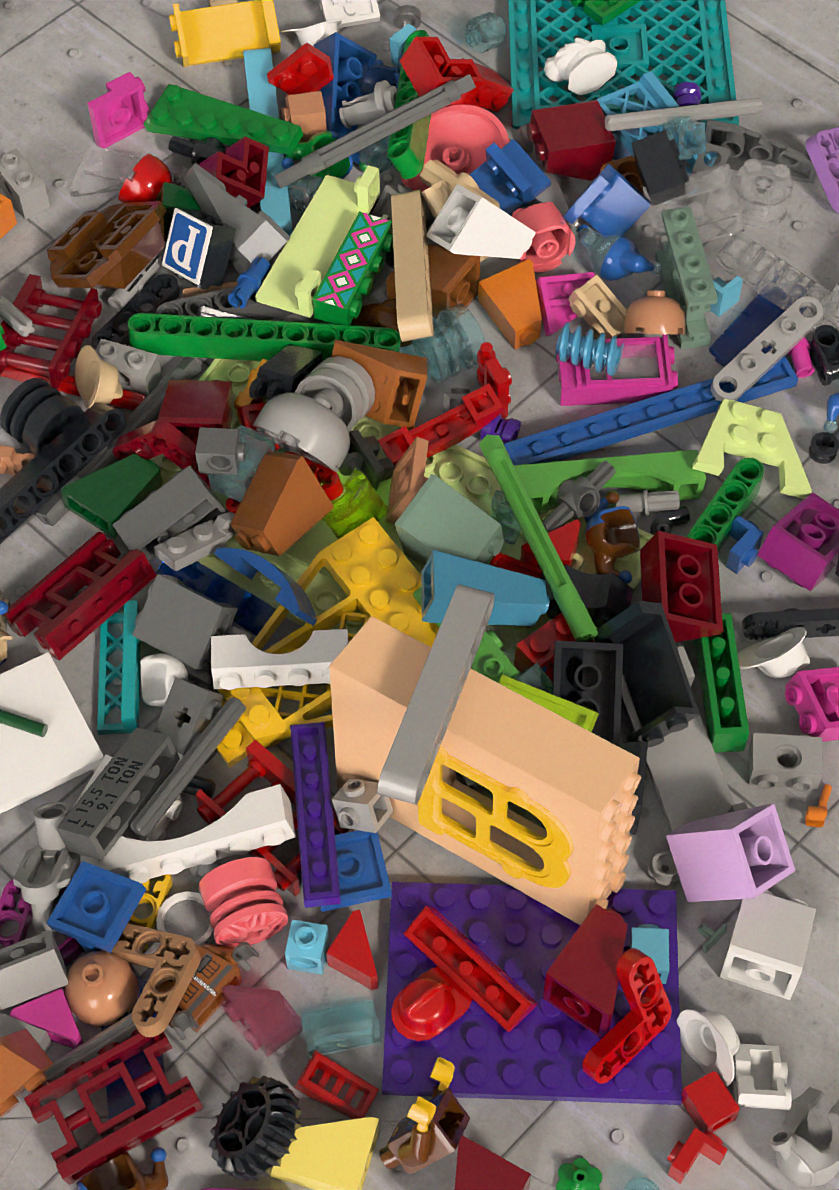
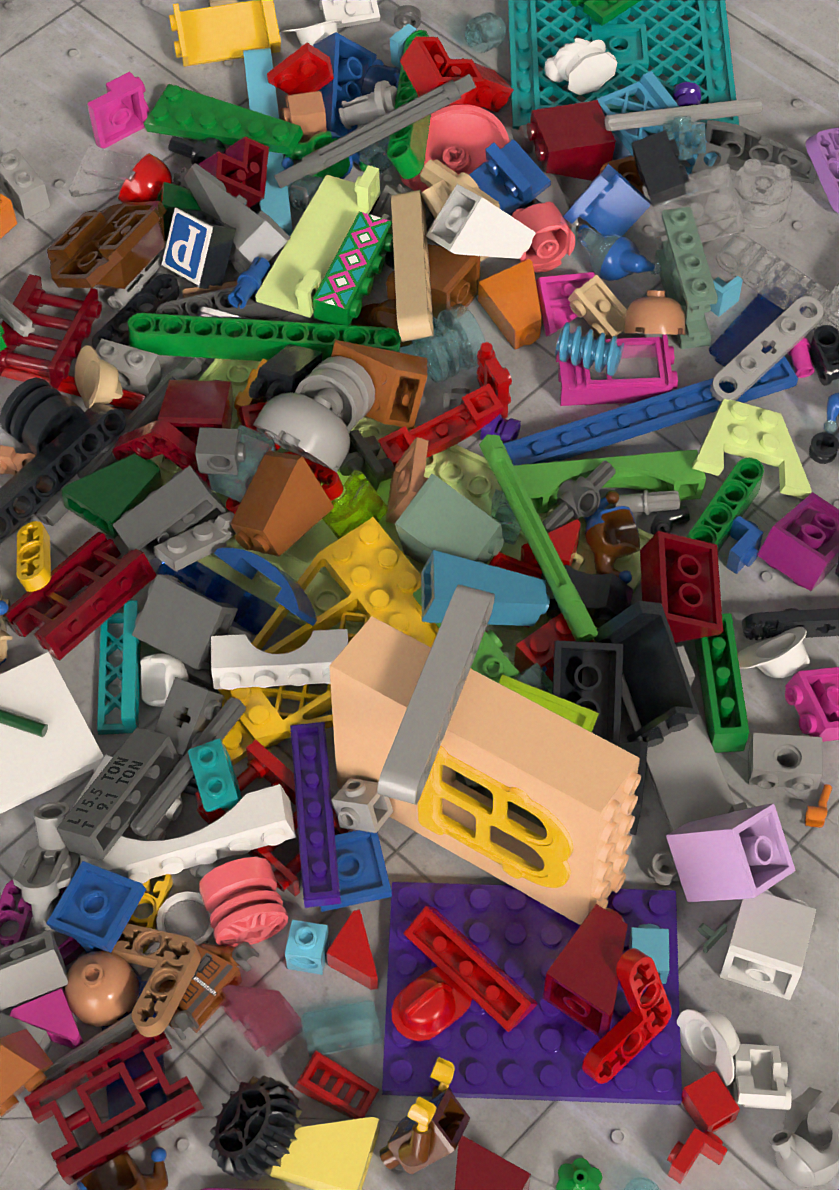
(36, 570): none -> yellow beam
(215, 776): none -> teal bracket

